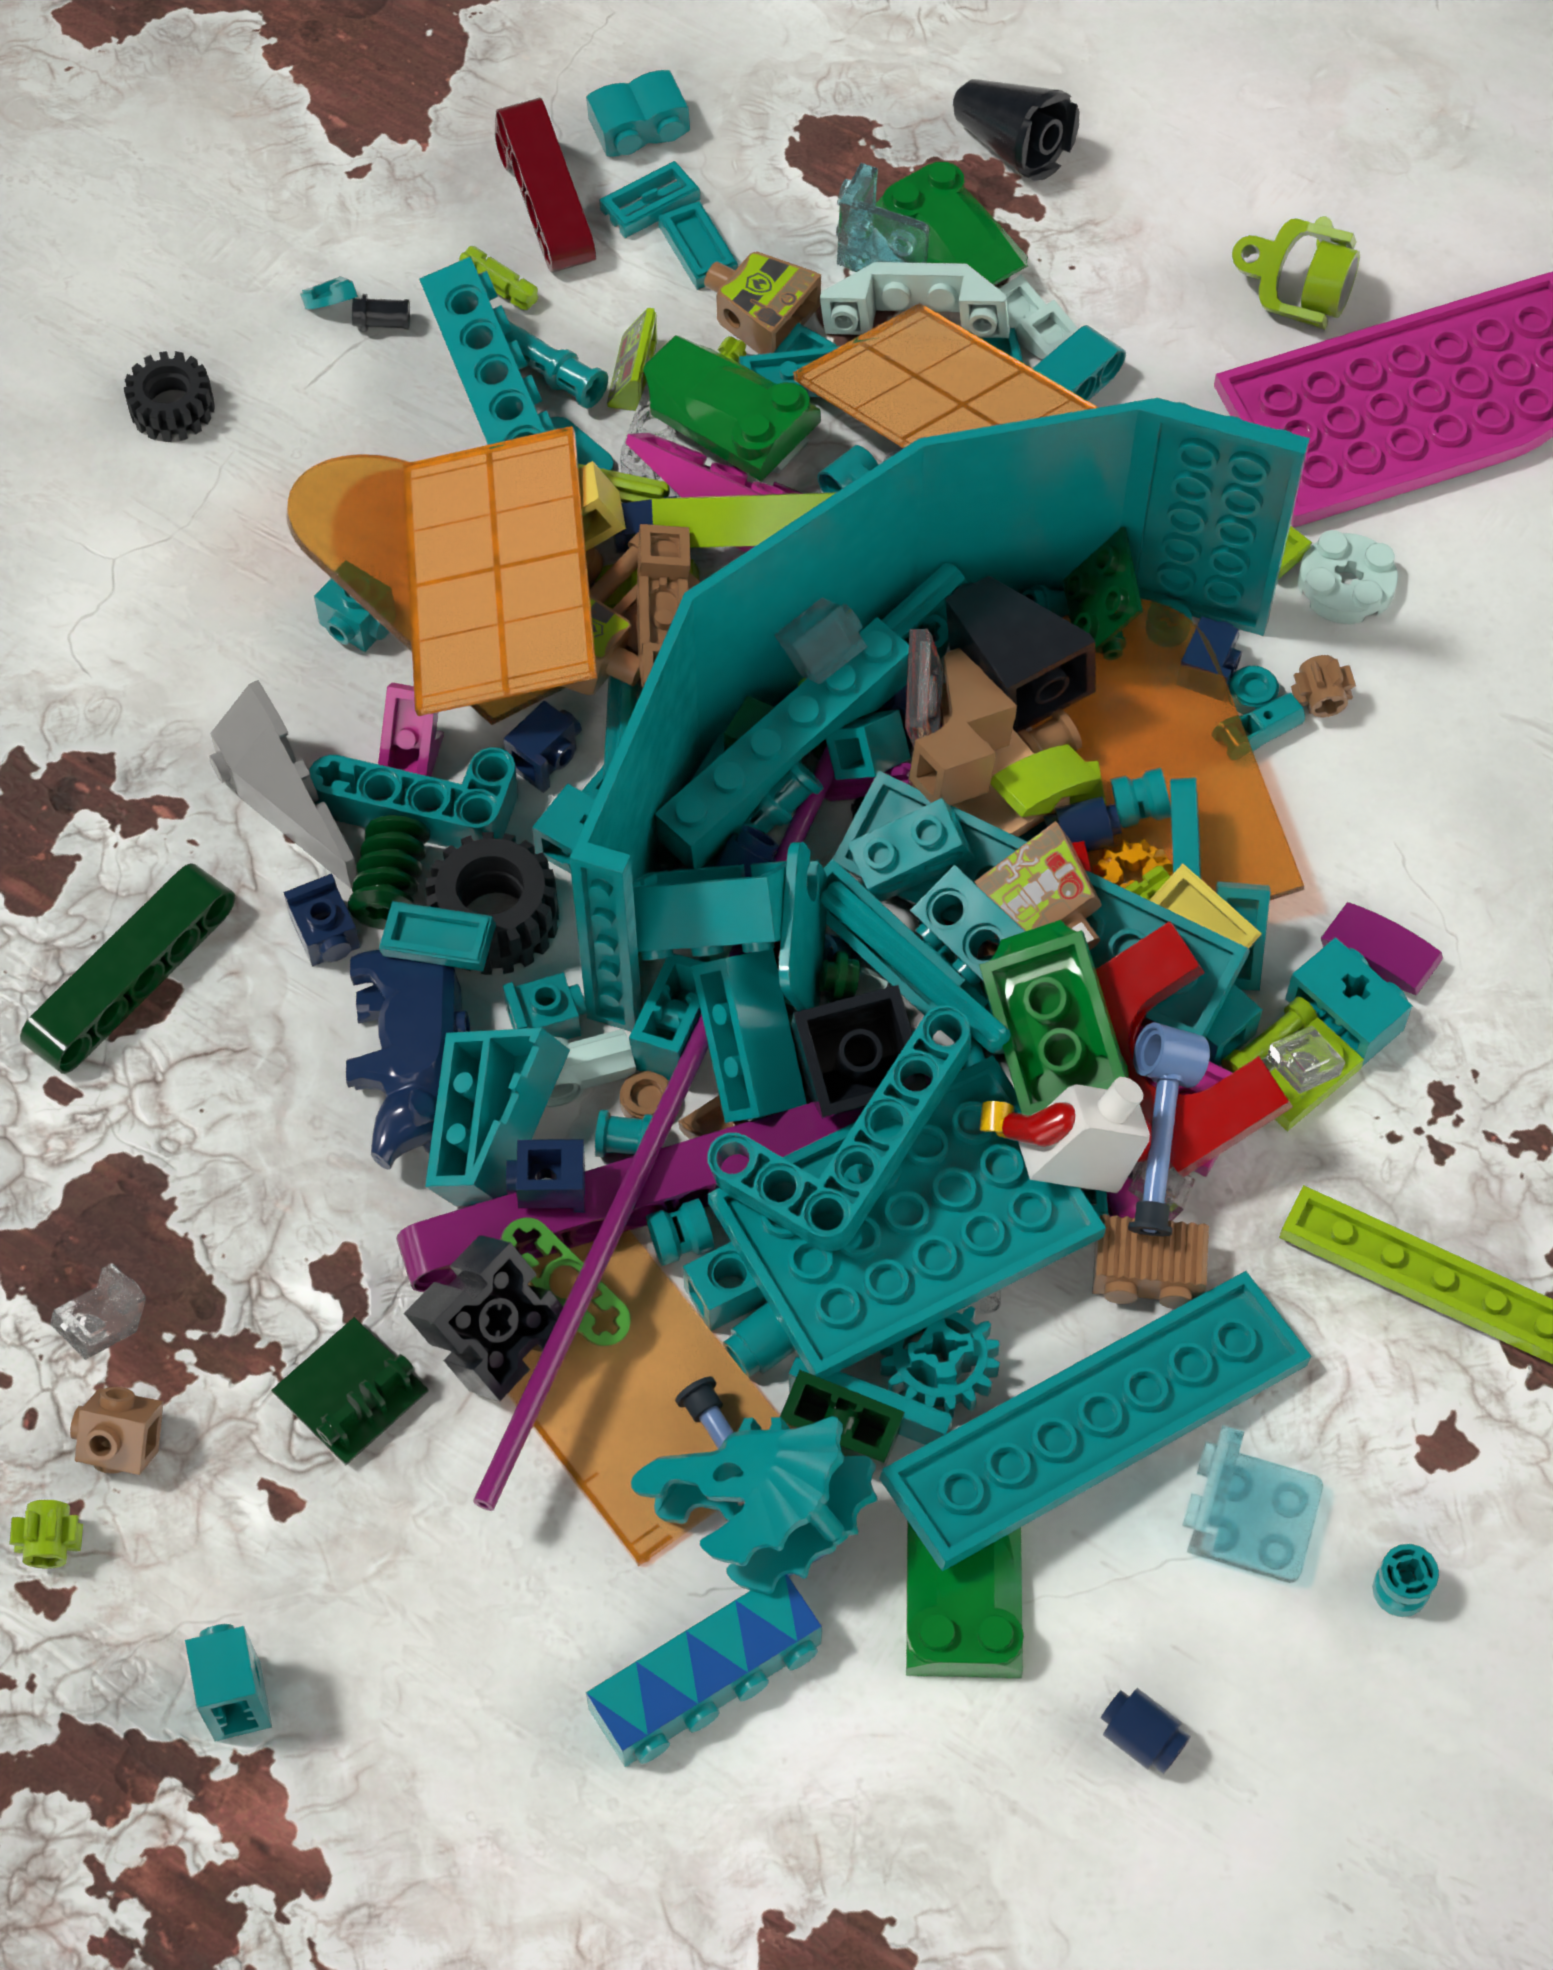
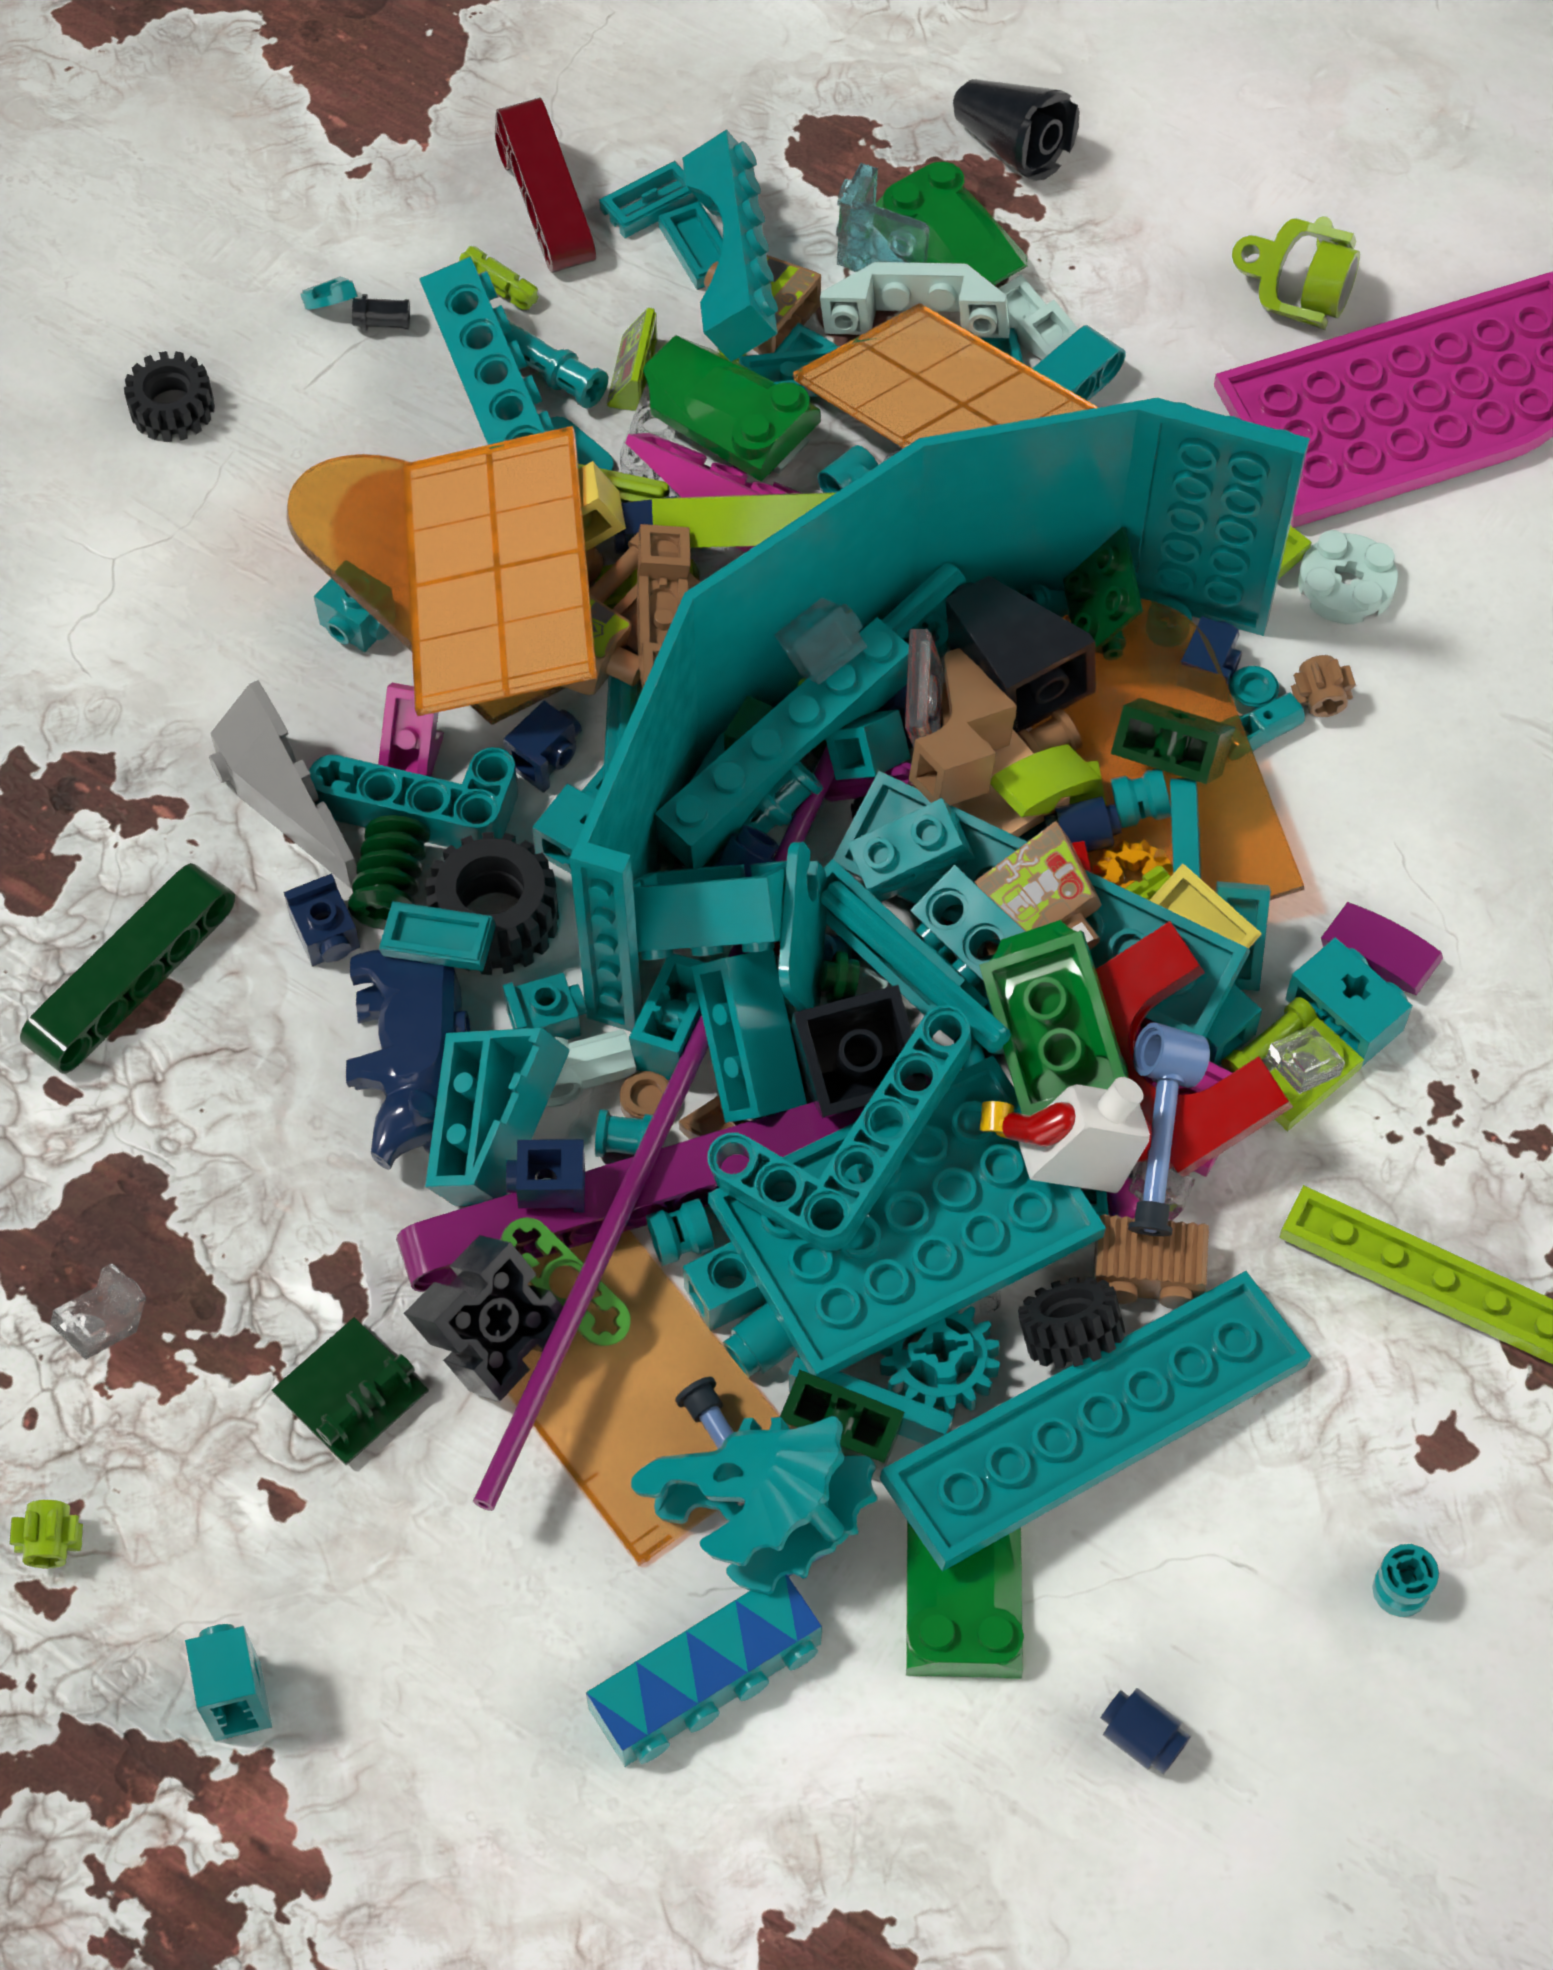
(117, 1430): medium nougat brick -> none
(638, 113): teal brick -> none
(739, 301): none -> teal arch
(1071, 1322): none -> black tyre
(1172, 740): none -> dark green brick
(1252, 1511): clear light blue bracket -> none

